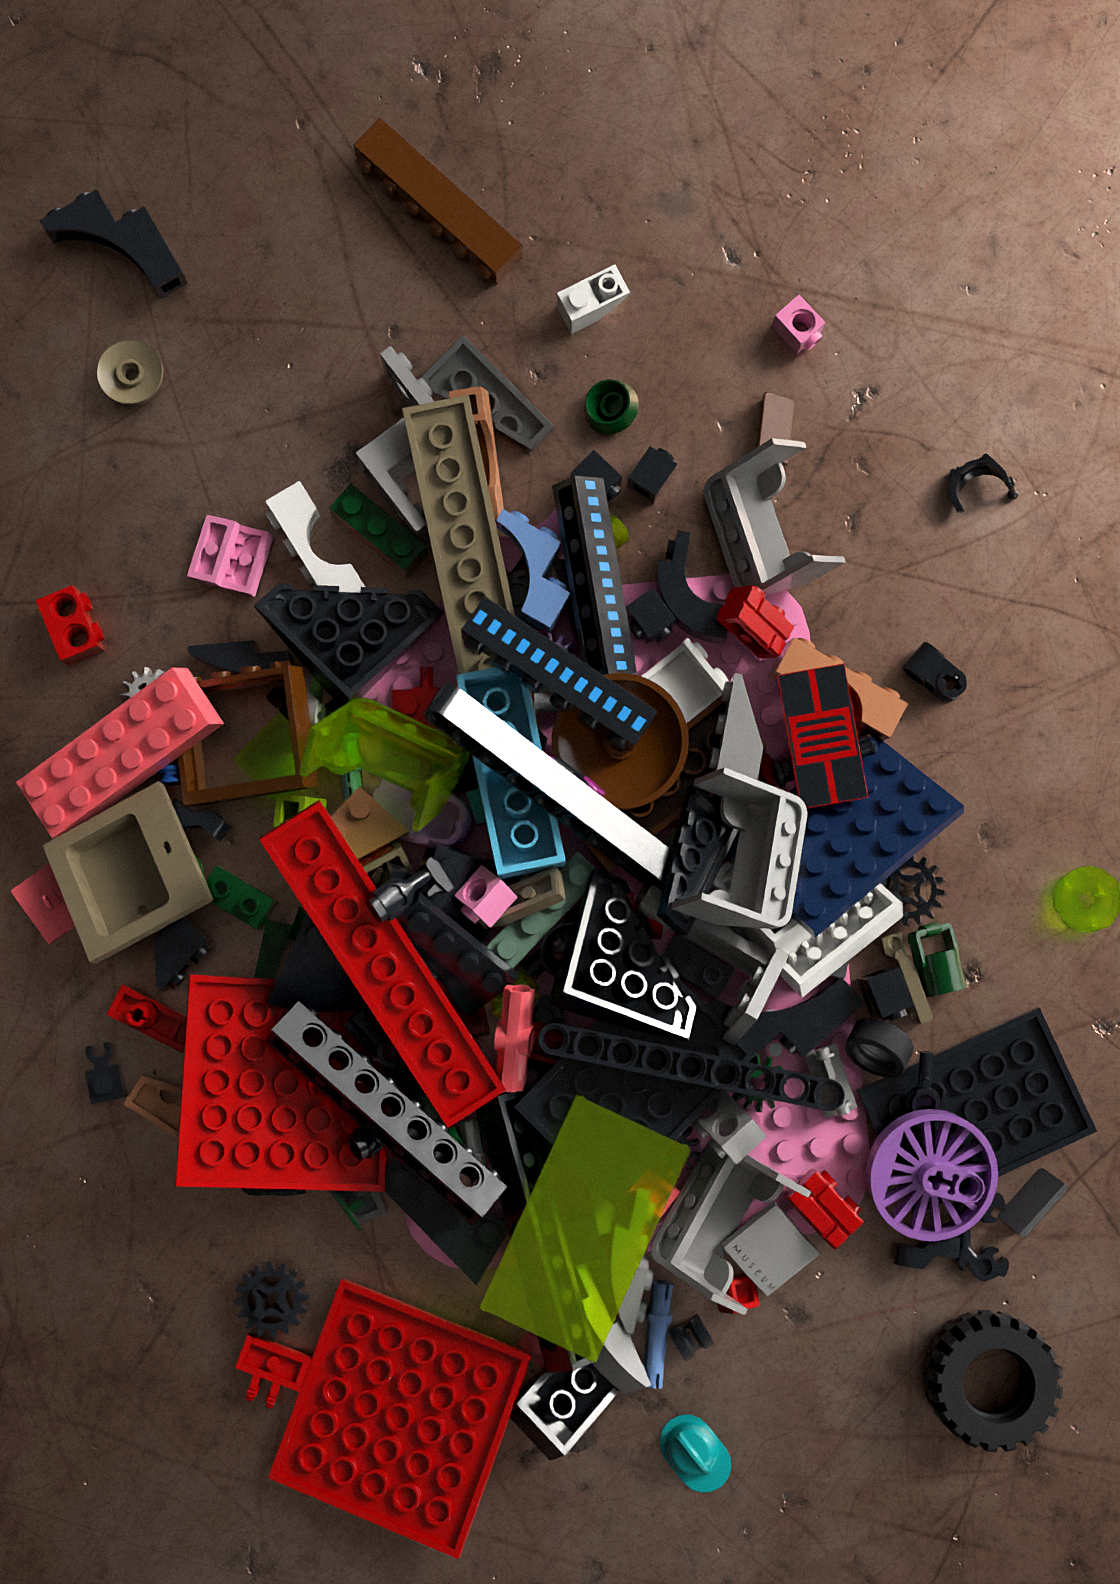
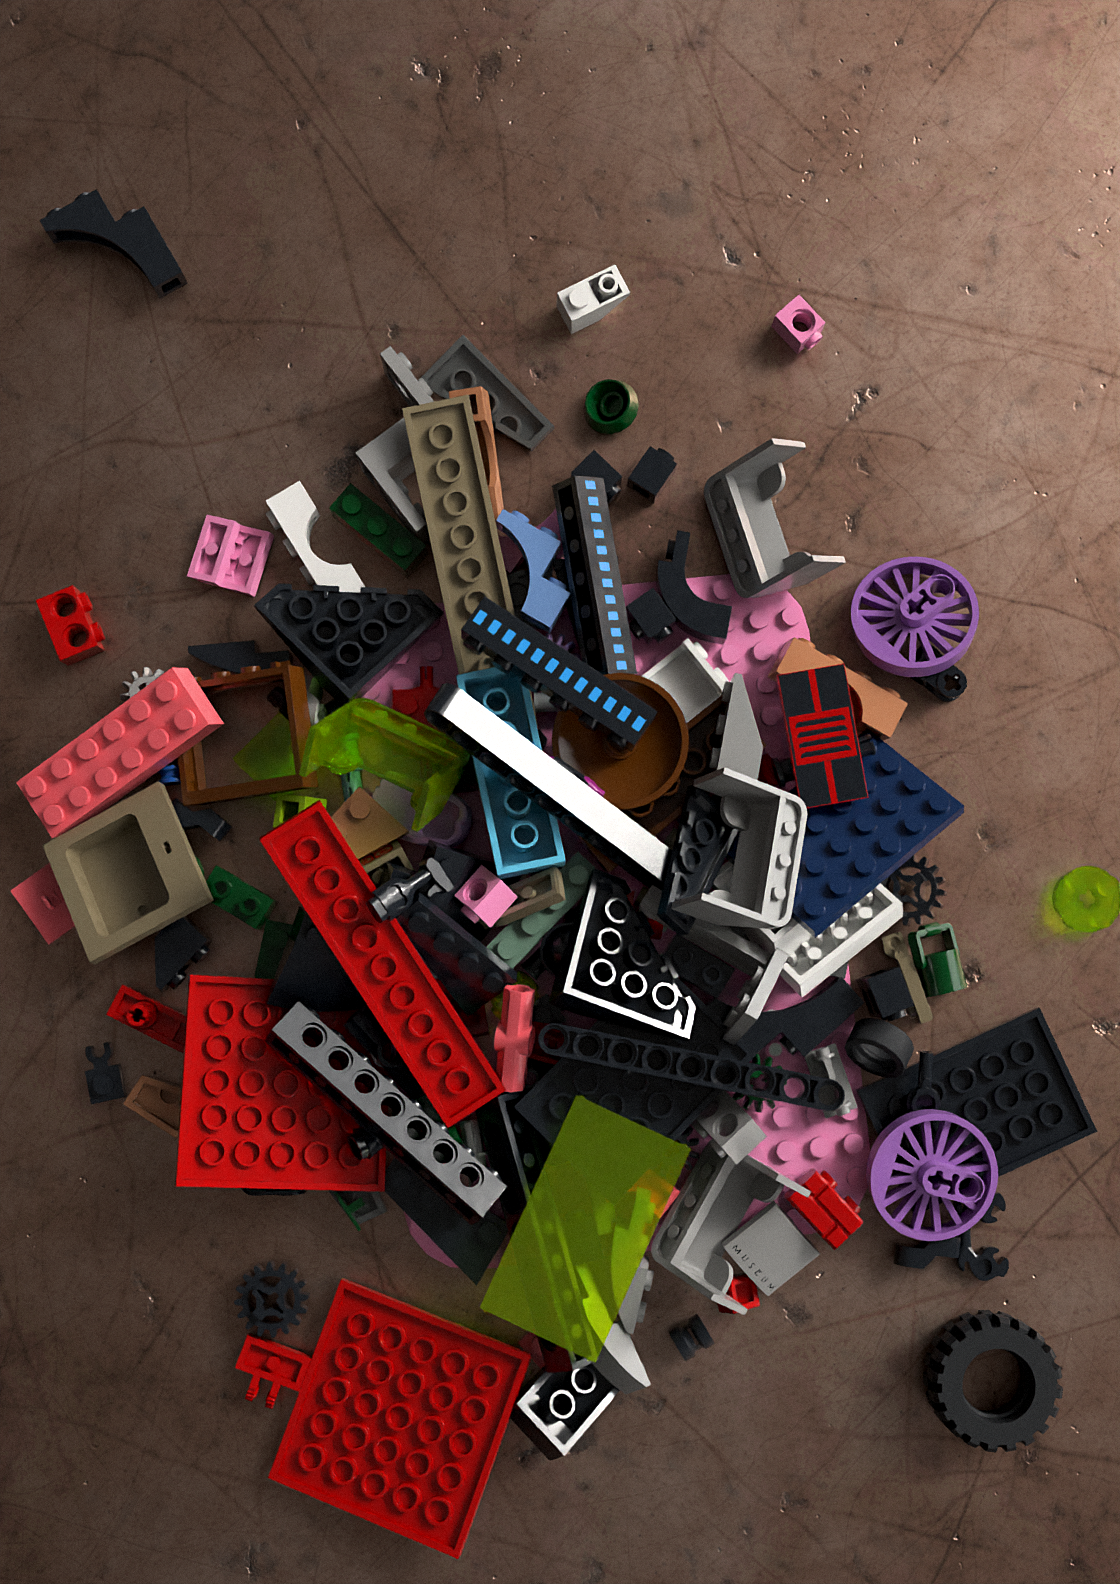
(119, 362): dark tan dish -> none
(437, 201): reddish brown brick -> none
(476, 806): teal tile -> none
(620, 532): clear neon green tile -> none
(658, 1325): medium blue pin -> none
(695, 1453): teal piece -> none
(755, 621): red brick -> none
(775, 419): slope -> none
(915, 615): none -> medium lavender piece
(983, 466): black helmet -> none
(1032, 1202): dark grey slope -> none

